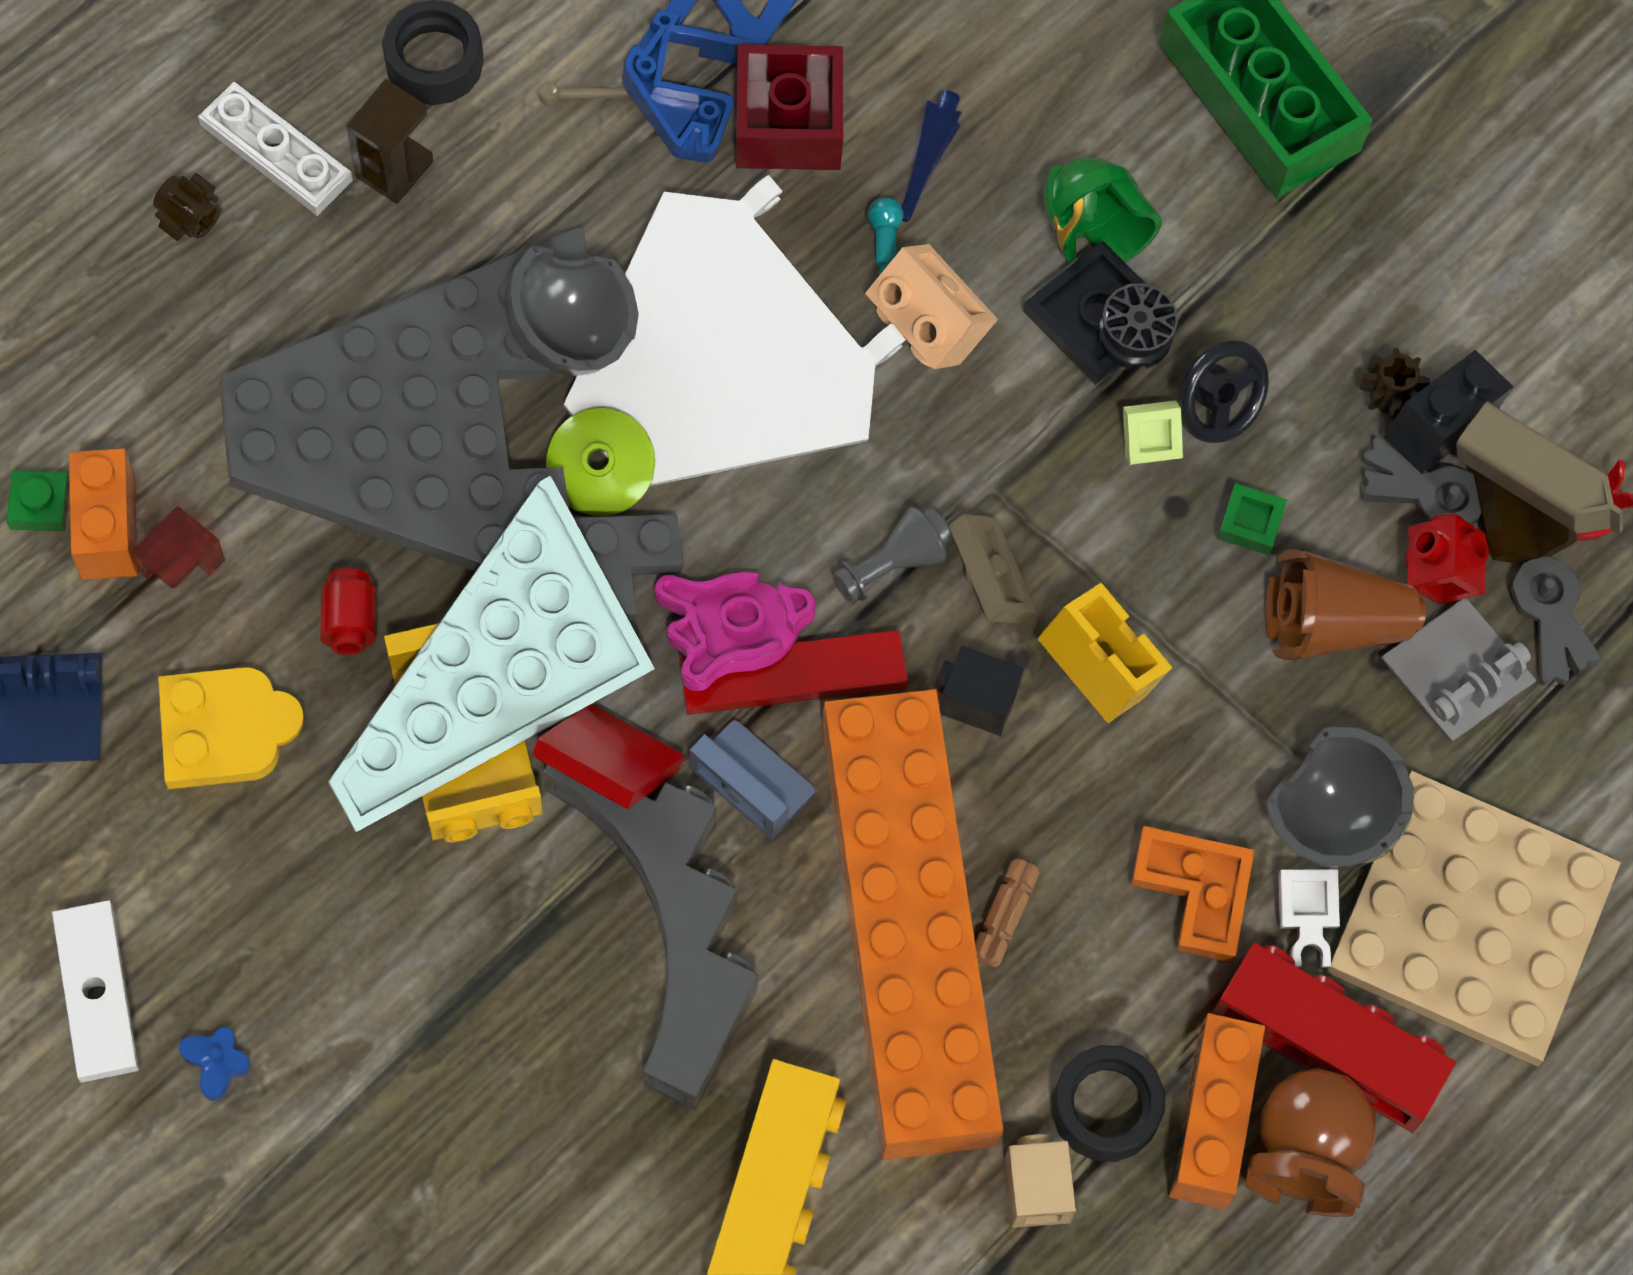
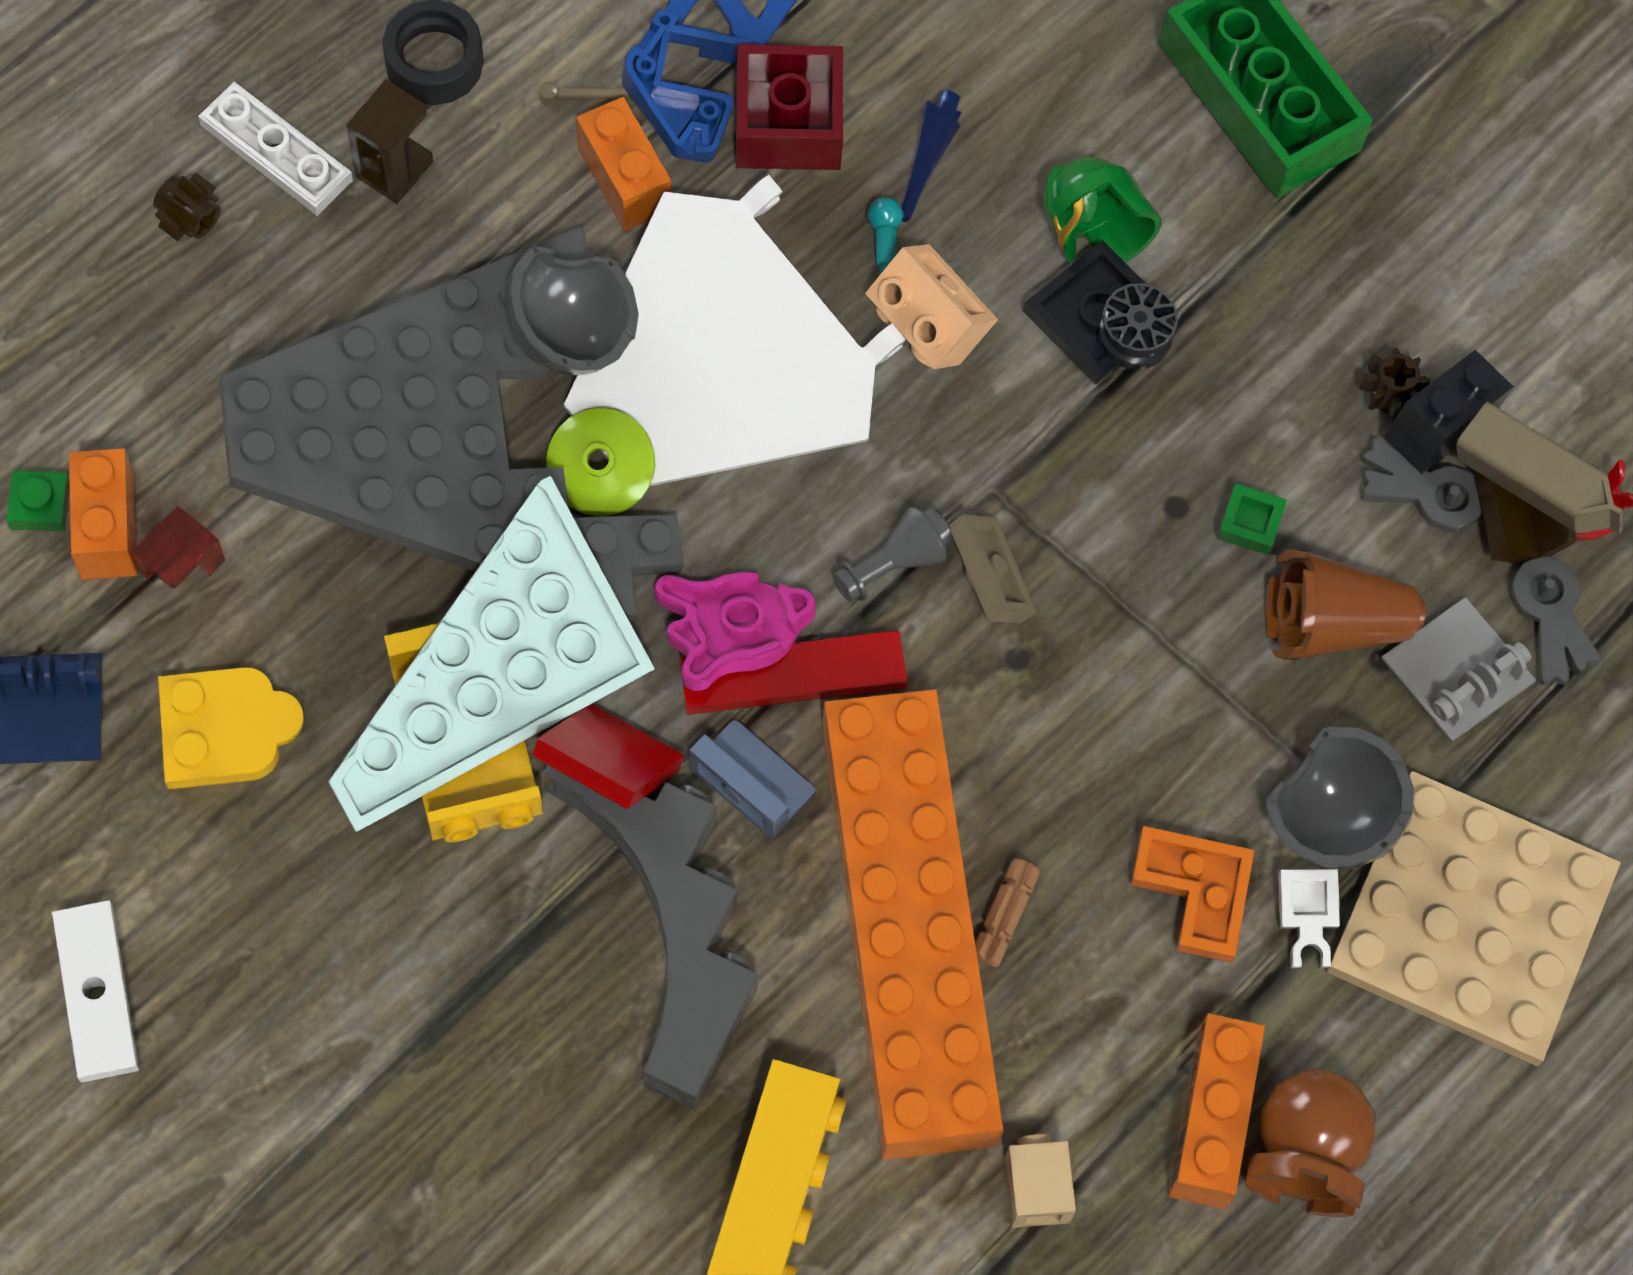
(216, 1059): blue piece -> none
(348, 611): red brick -> none
(622, 162): none -> orange brick
(978, 690): black brick -> none
(1104, 653): yellow brick -> none
(1128, 1064): black tyre -> none
(1153, 432): yellowish green plate -> none
(1219, 389): black piece -> none
(1324, 1029): red brick -> none
(1447, 559): red brick -> none

